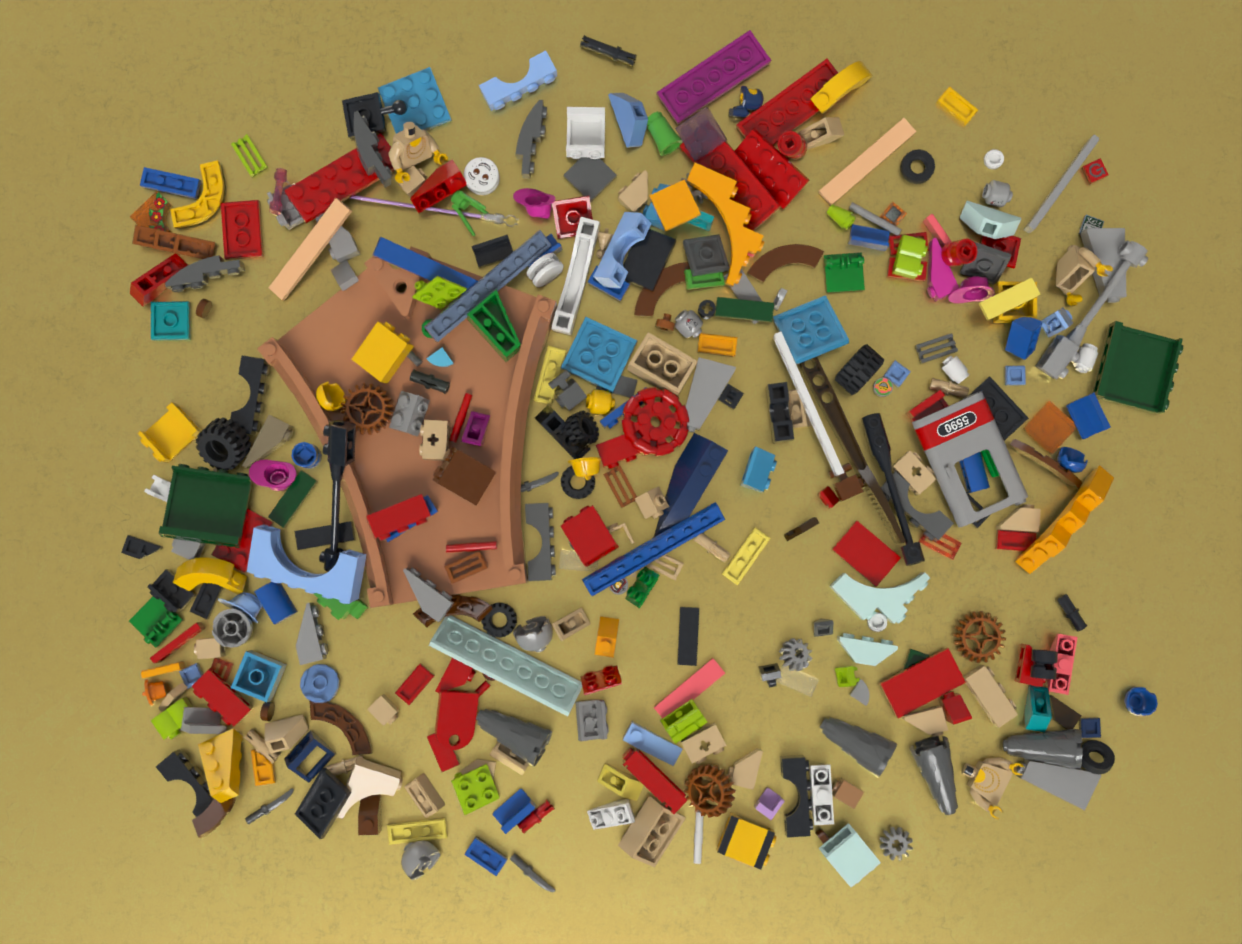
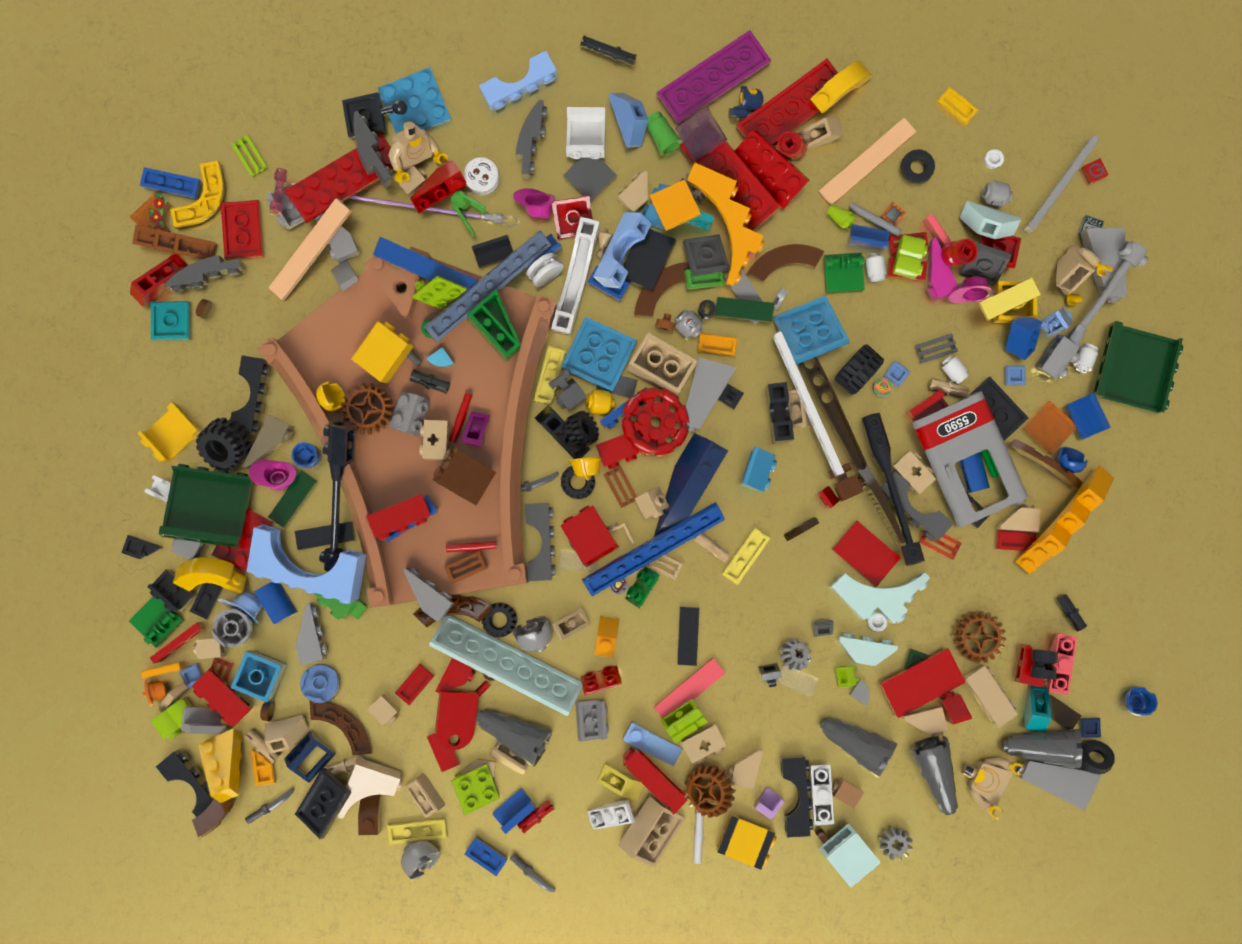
(876, 267): none -> white brick

